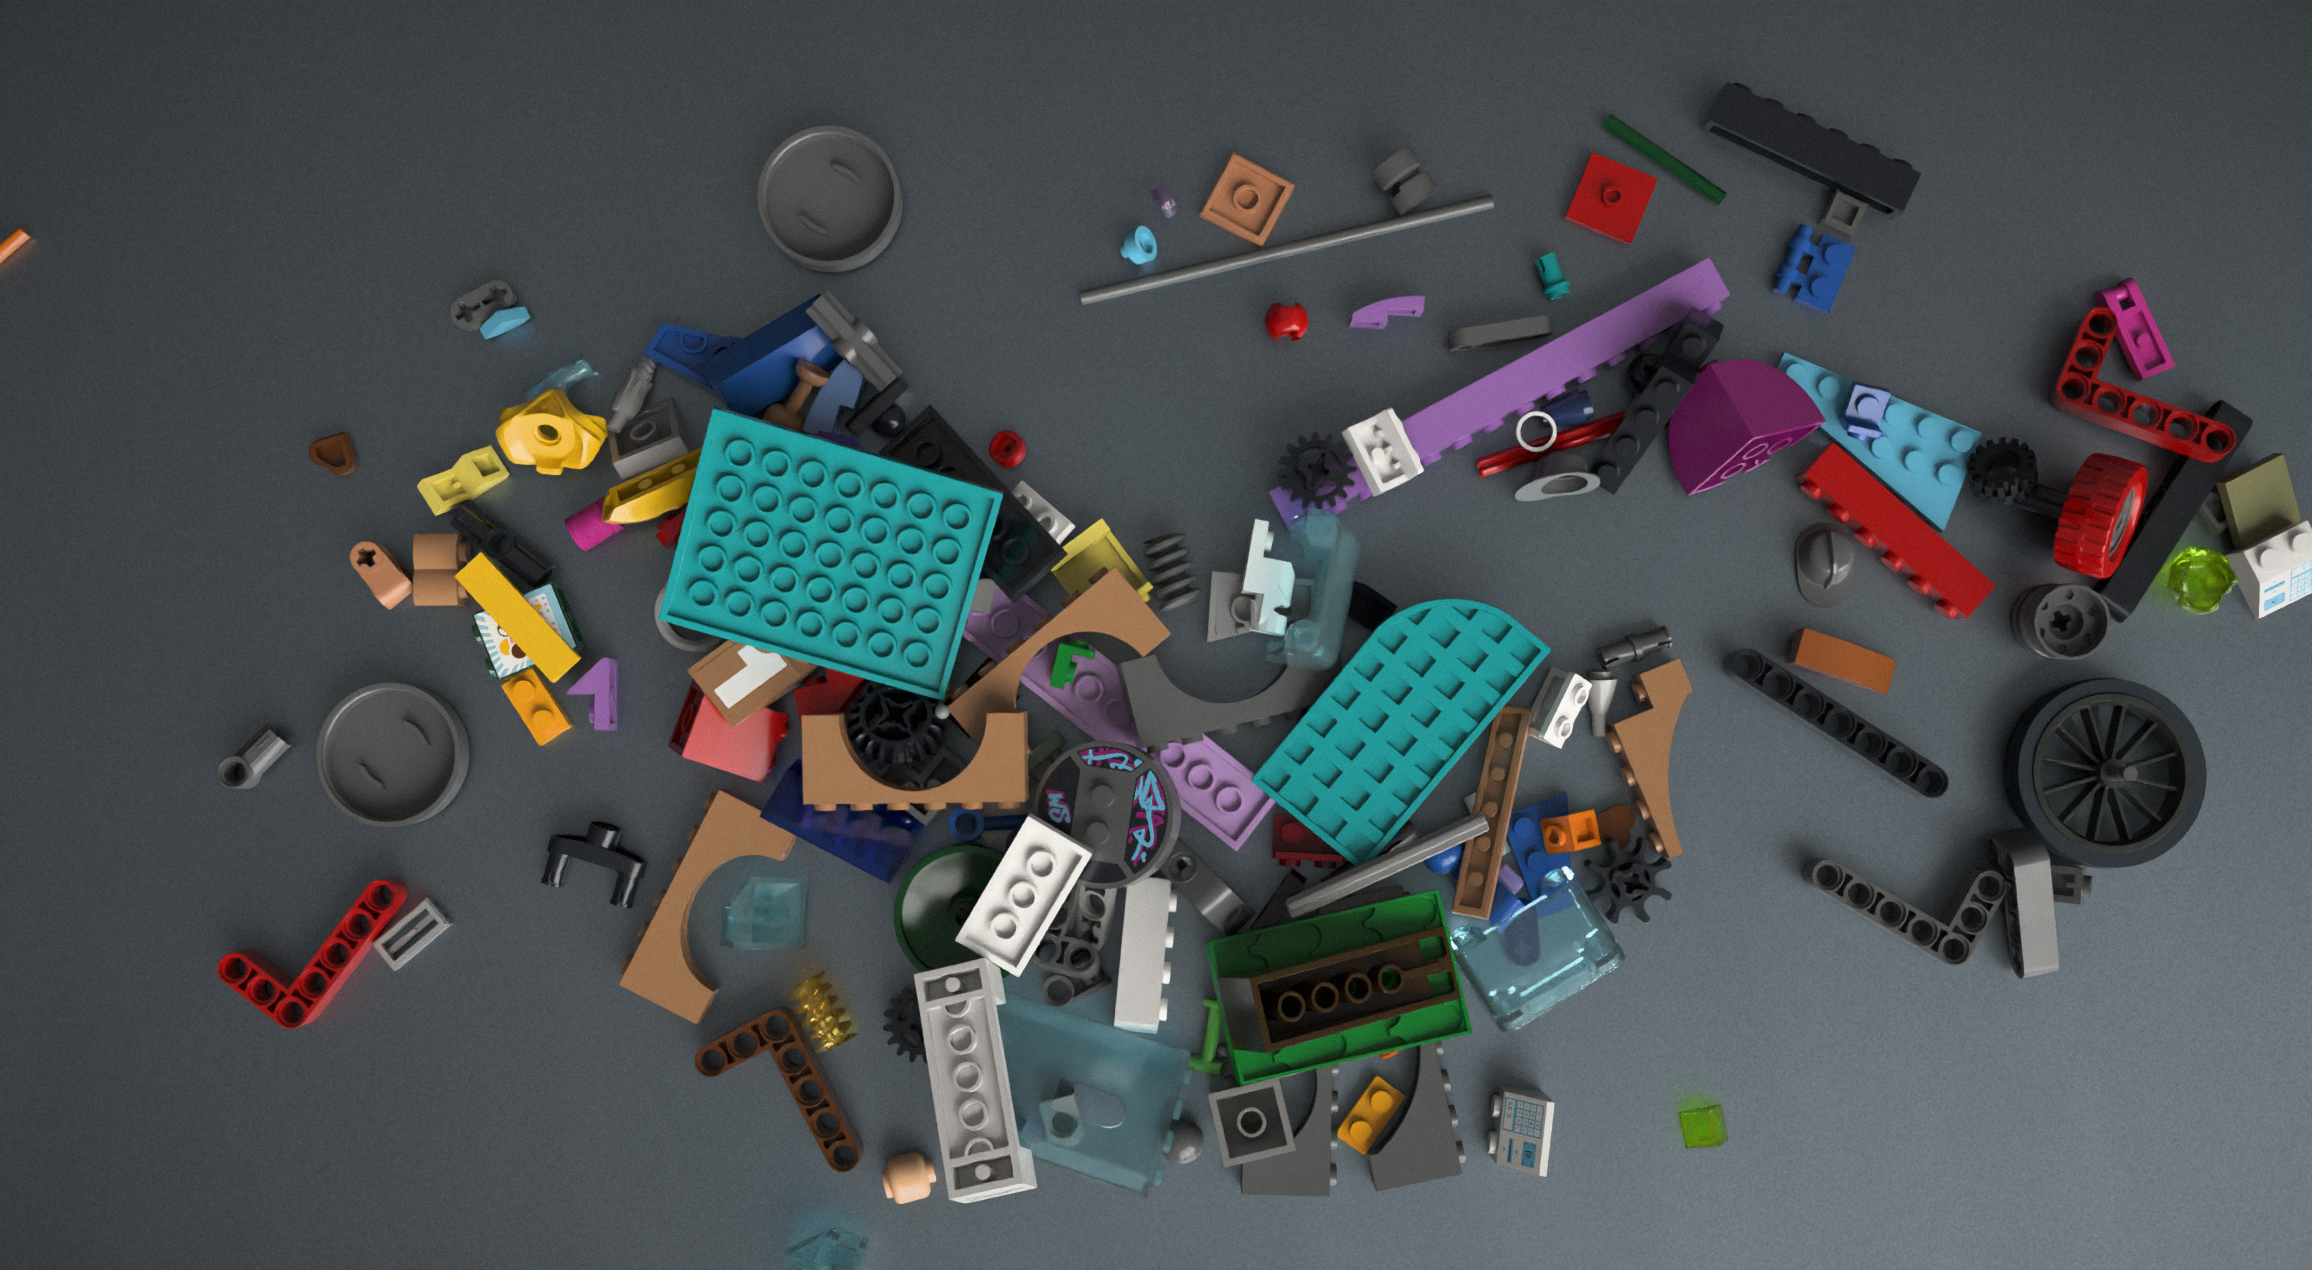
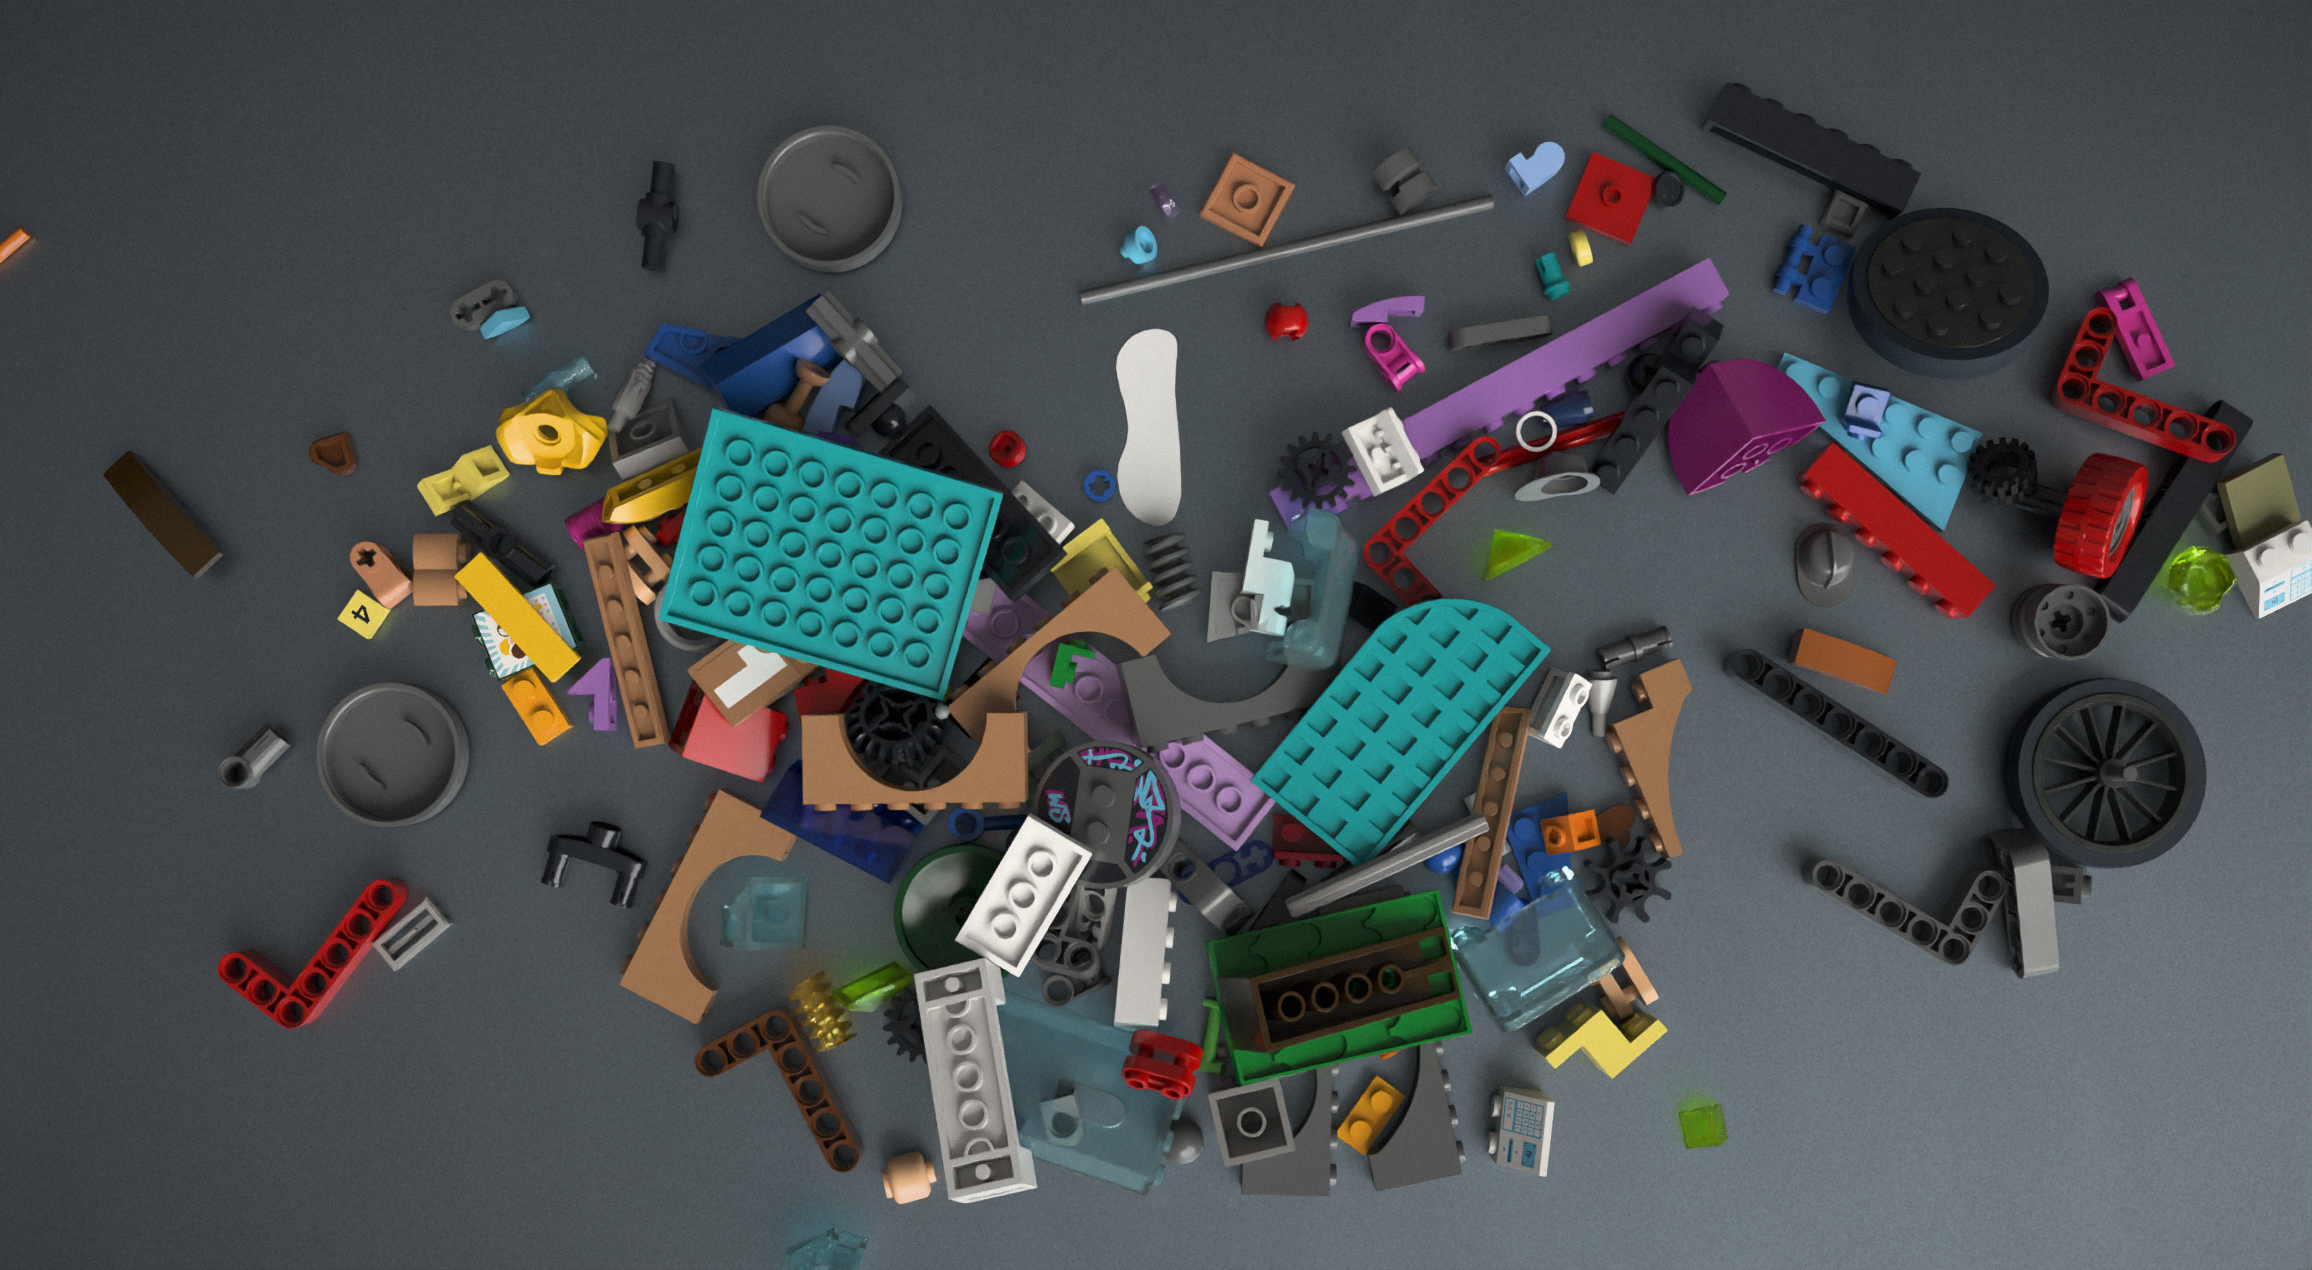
(163, 514): none -> dark brown slope
(364, 614): none -> light yellow tile
(626, 640): none -> medium nougat tile
(642, 542): none -> light nougat brick
(657, 216): none -> black pin
(873, 988): none -> clear neon green slope
(1091, 477): none -> blue bush
(1151, 457): none -> white sticker
(1161, 1064): none -> red brick
(1245, 852): none -> clear blue beam
(1392, 358): none -> dark pink piece
(1423, 520): none -> red beam
(1509, 551): none -> clear neon green slope
(1537, 169): none -> light blue leg
(1580, 247): none -> light yellow tile
(1599, 1038): none -> light yellow bracket
(1616, 1000): none -> light nougat brick
(1668, 189): none -> black piece
(1947, 293): none -> pearl dark grey wheel

